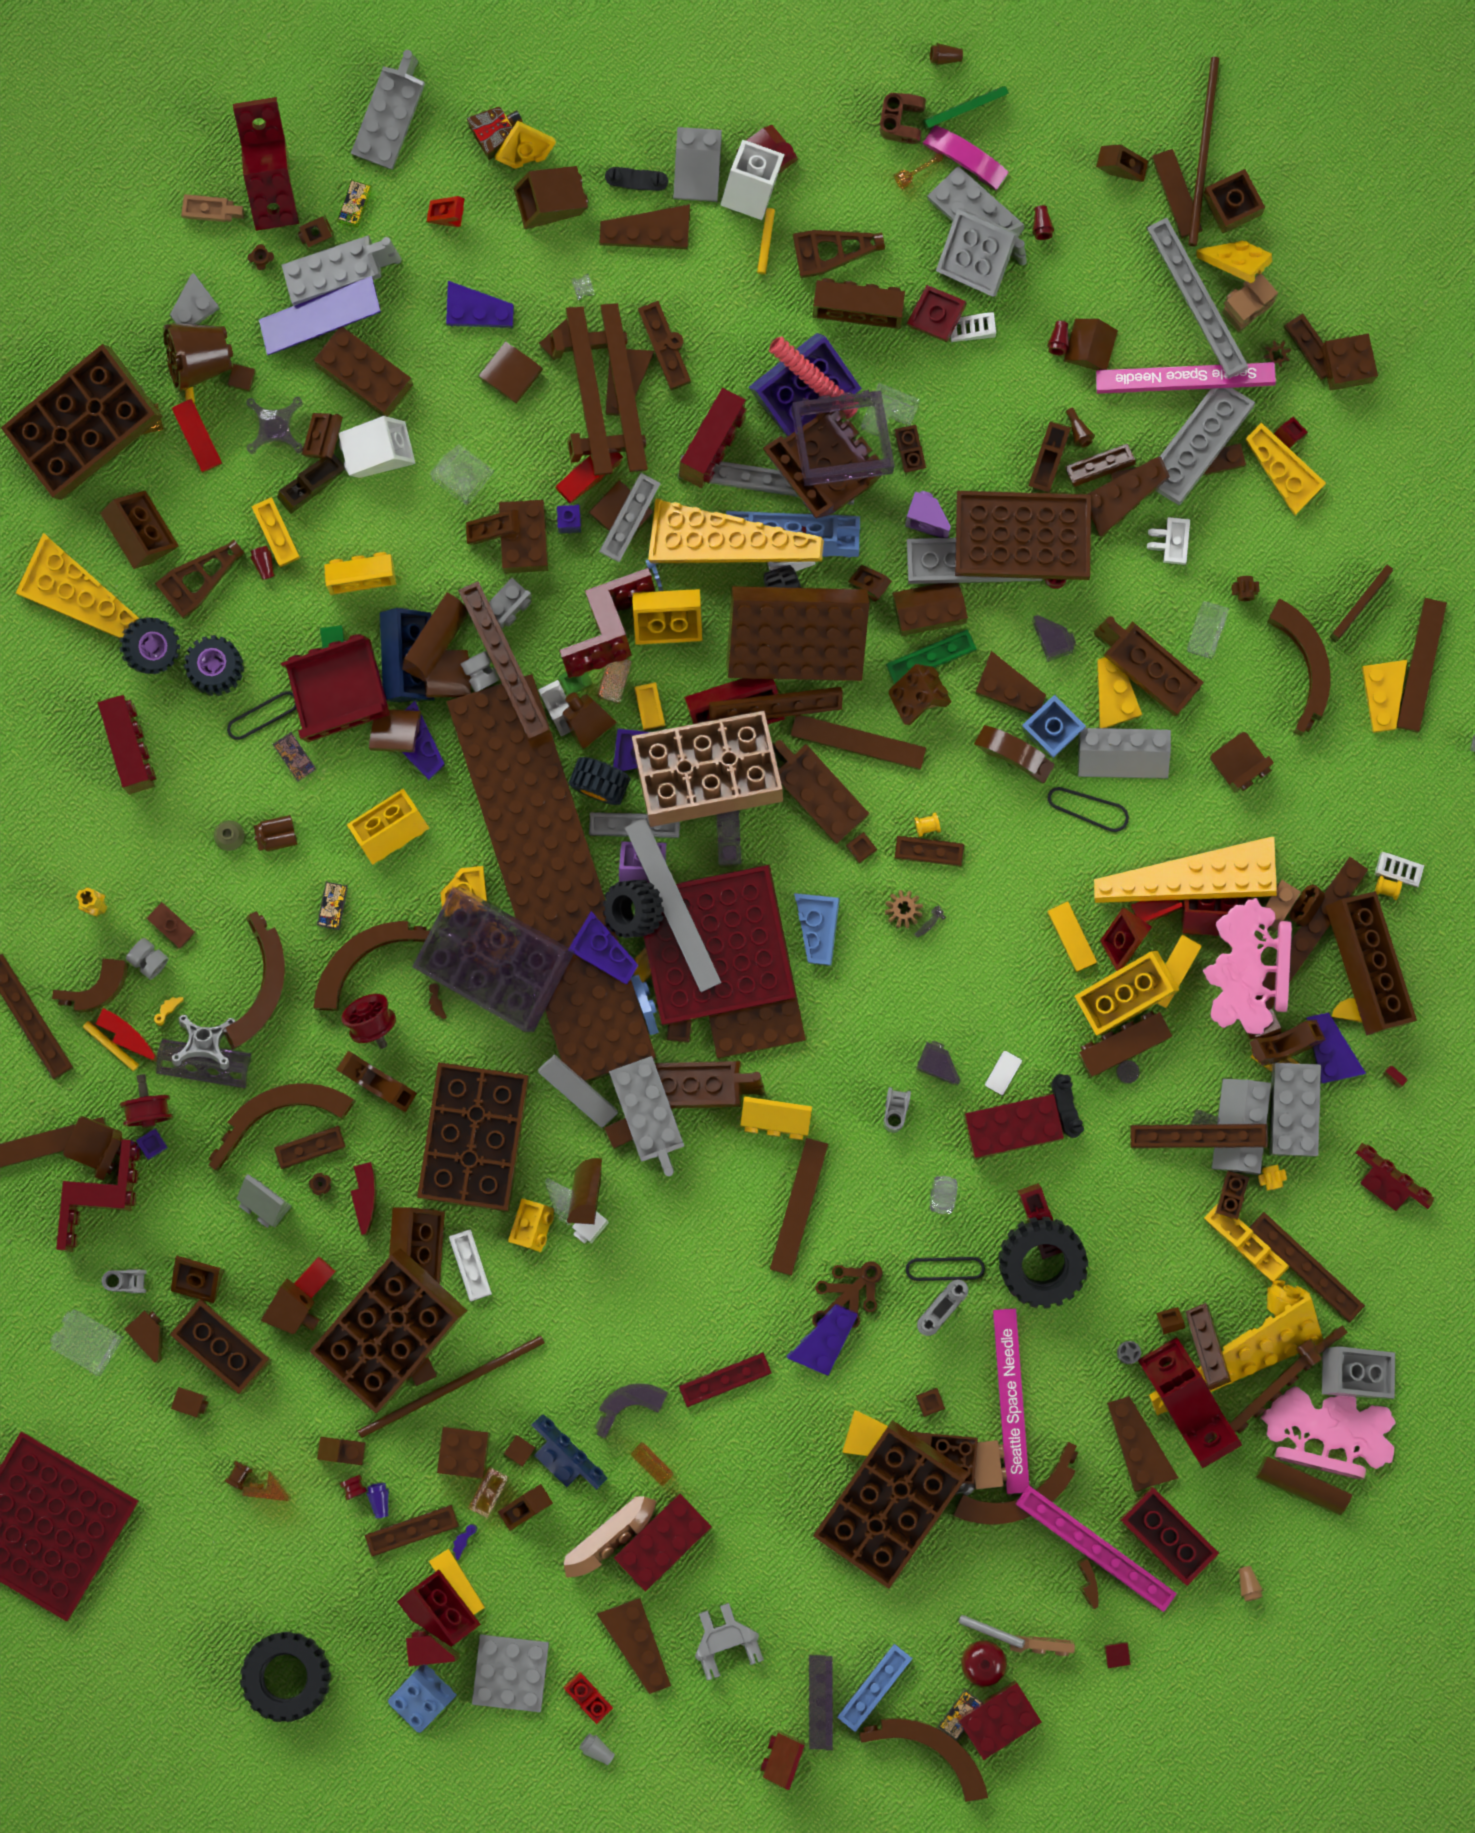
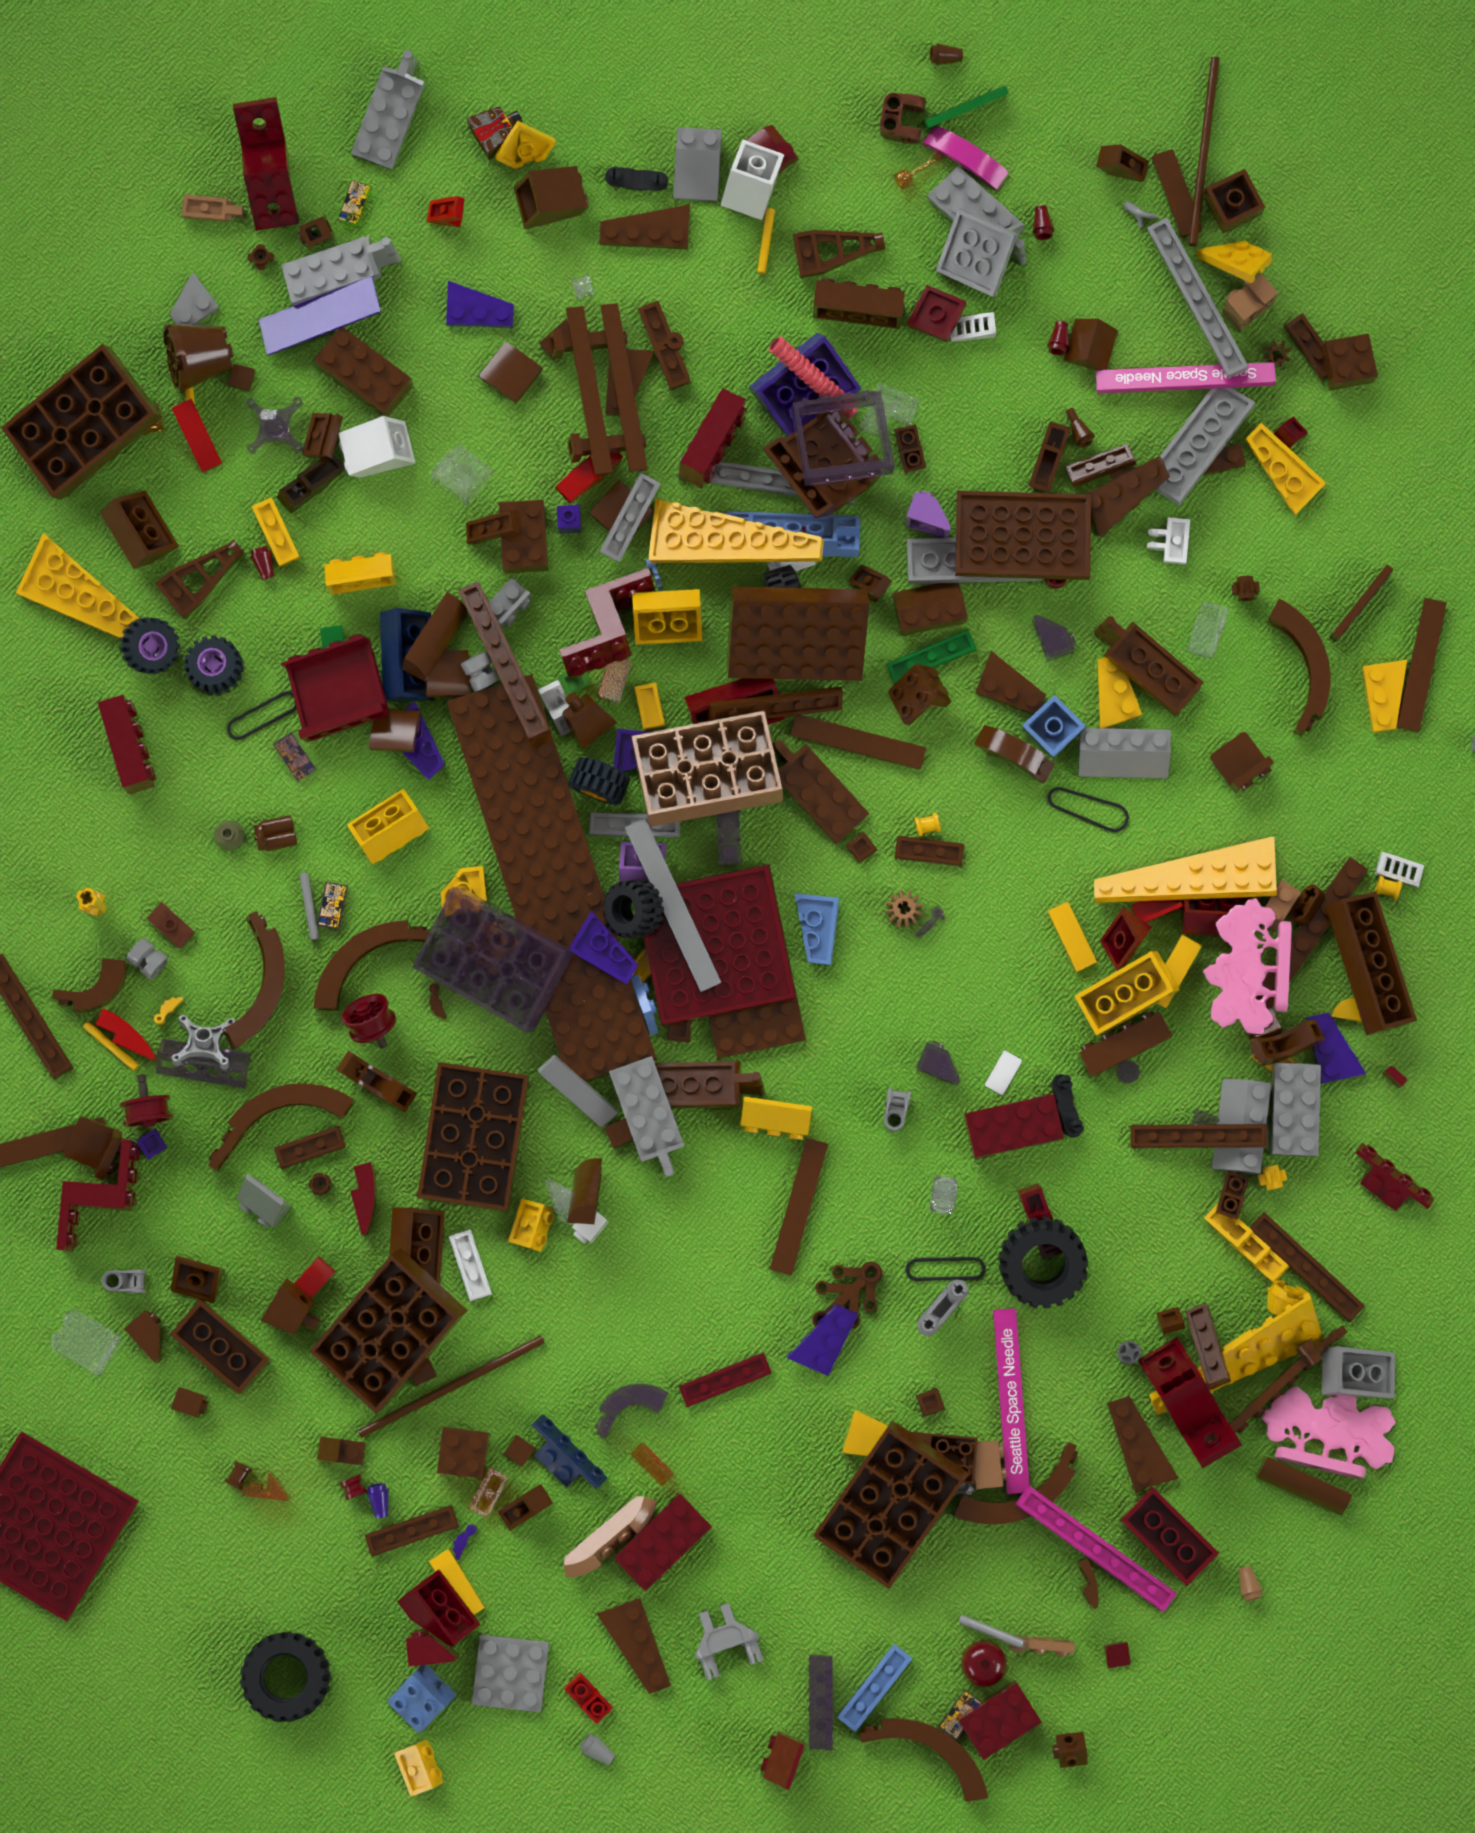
(309, 907): none -> light grey bar
(419, 1768): none -> yellow bracket
(1070, 1749): none -> reddish brown brick
(1138, 213): none -> light grey bar

